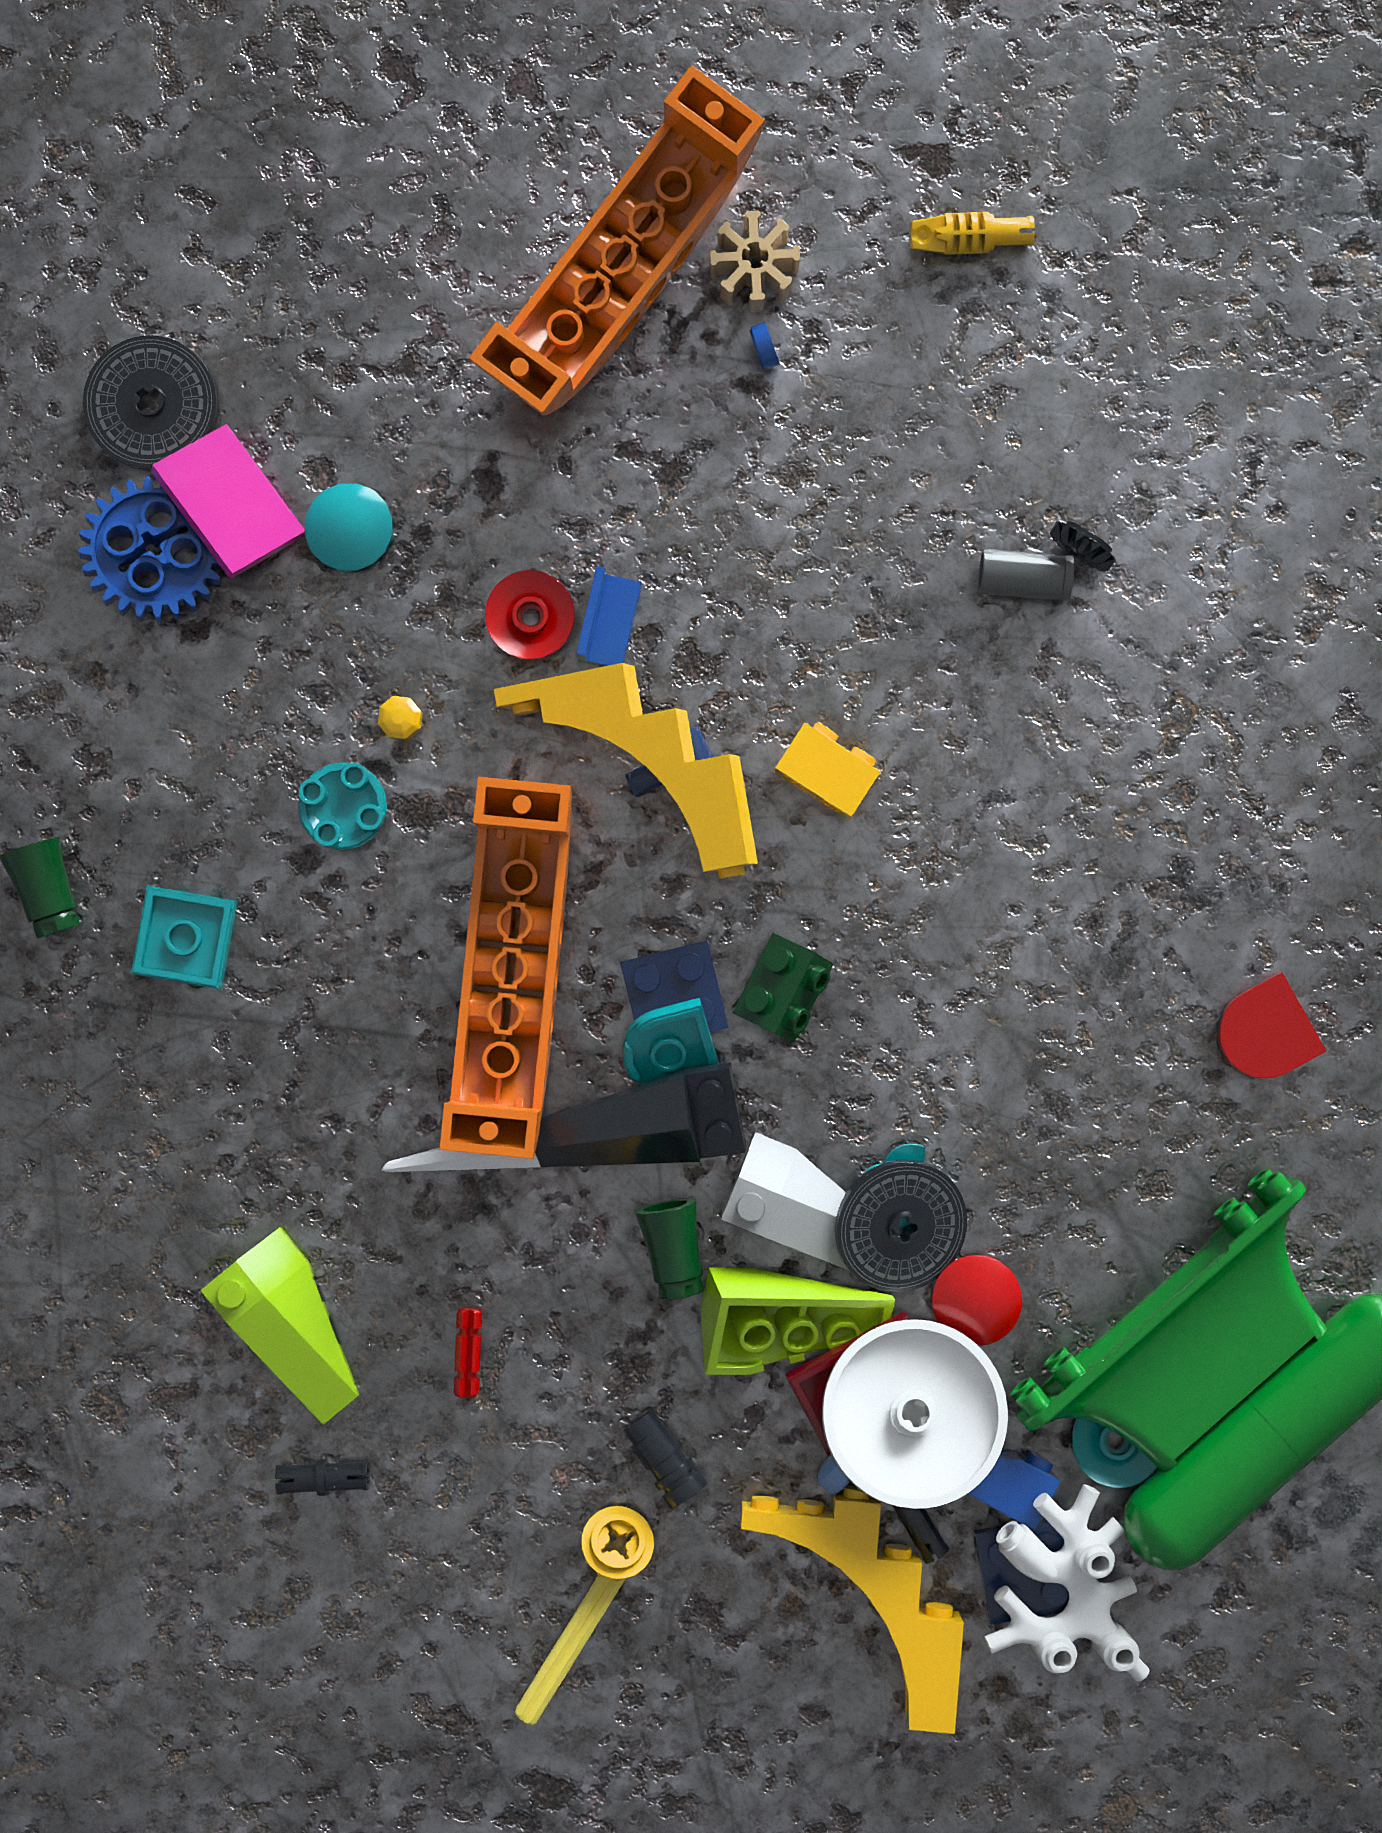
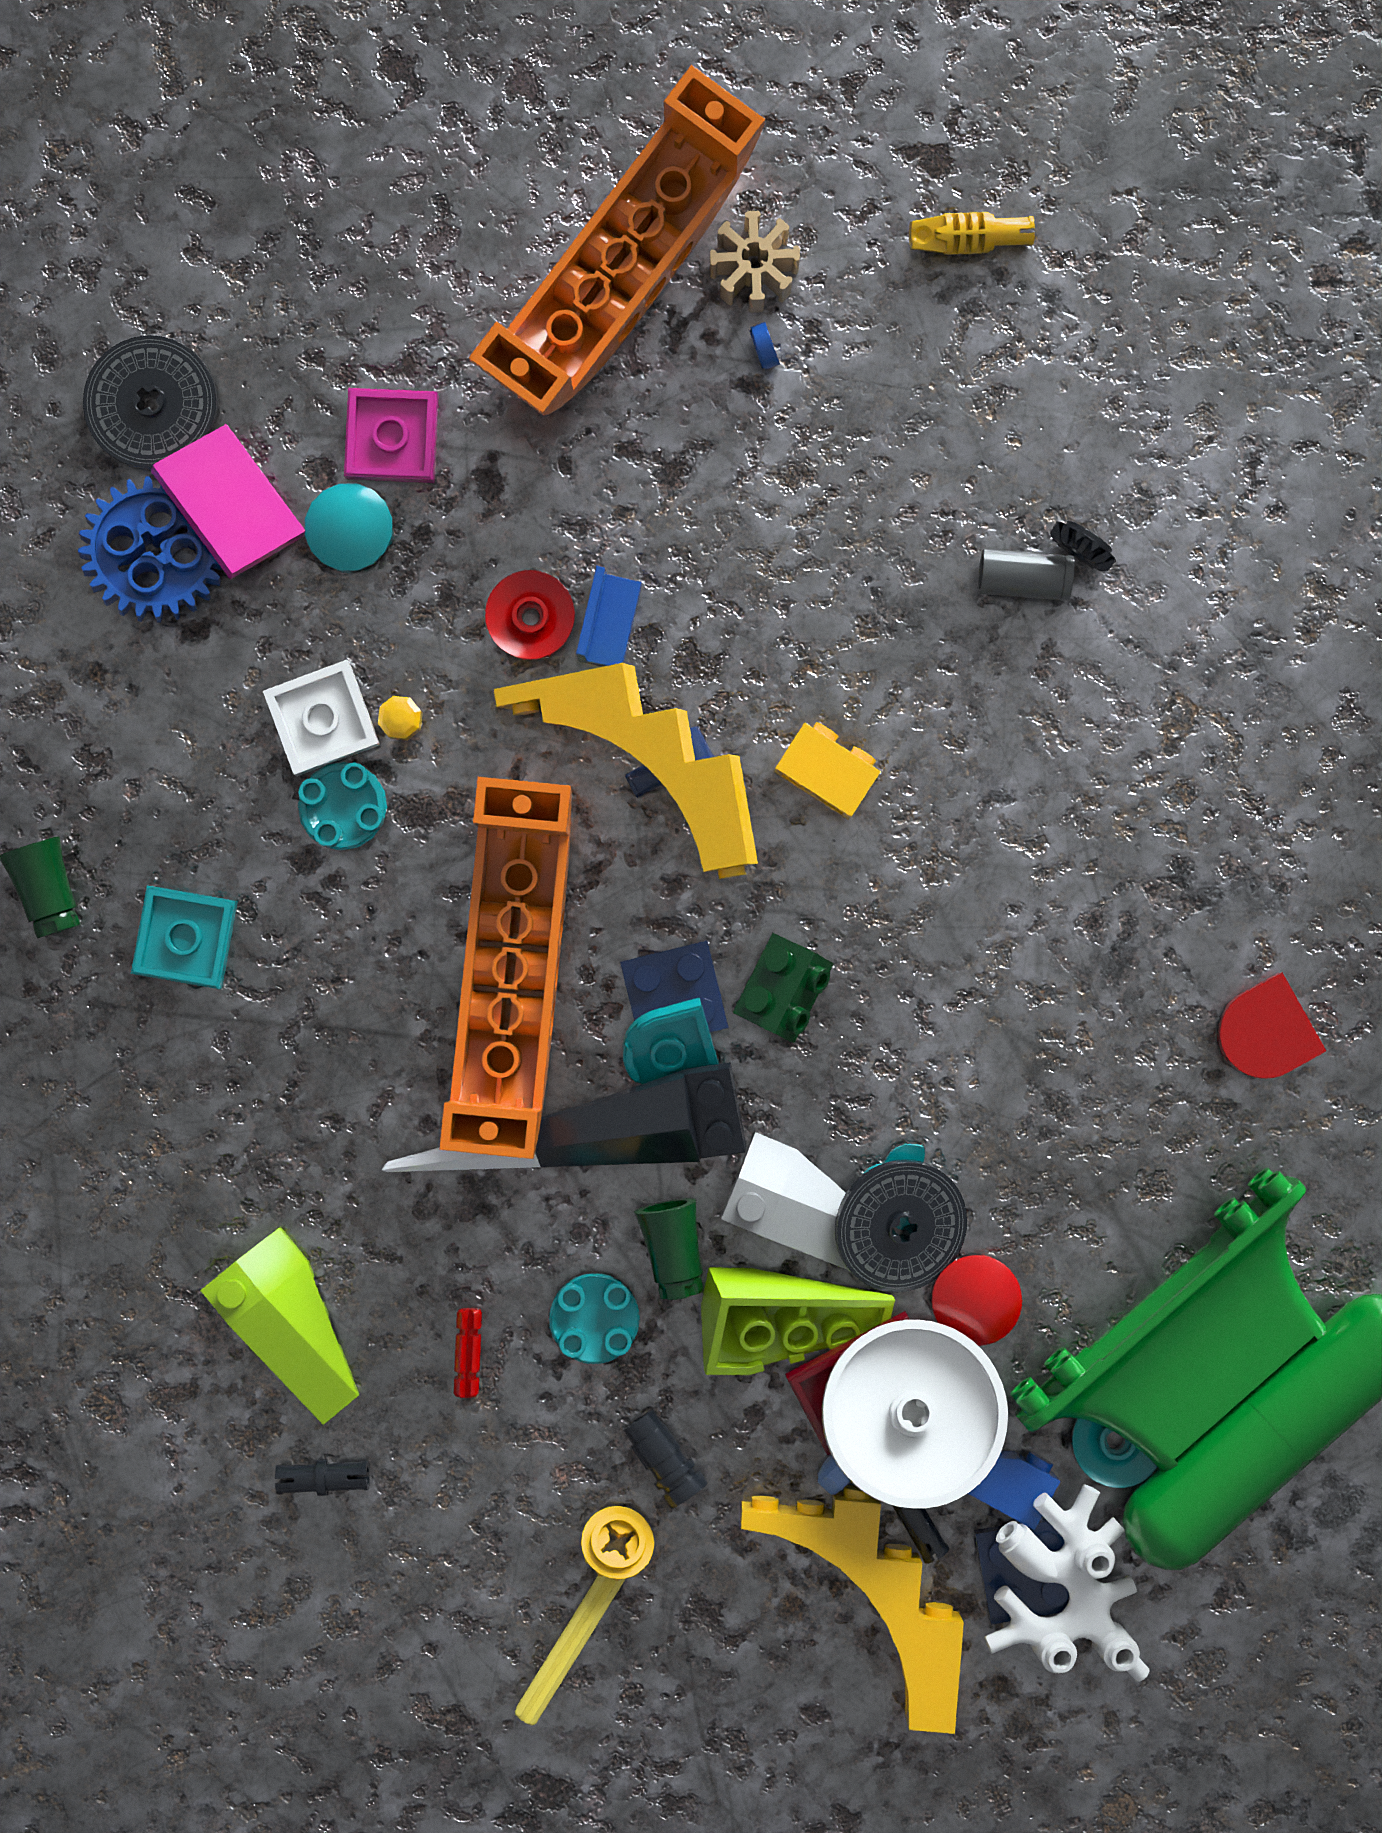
(321, 718): none -> white plate
(391, 435): none -> dark pink tile
(594, 1318): none -> teal dish

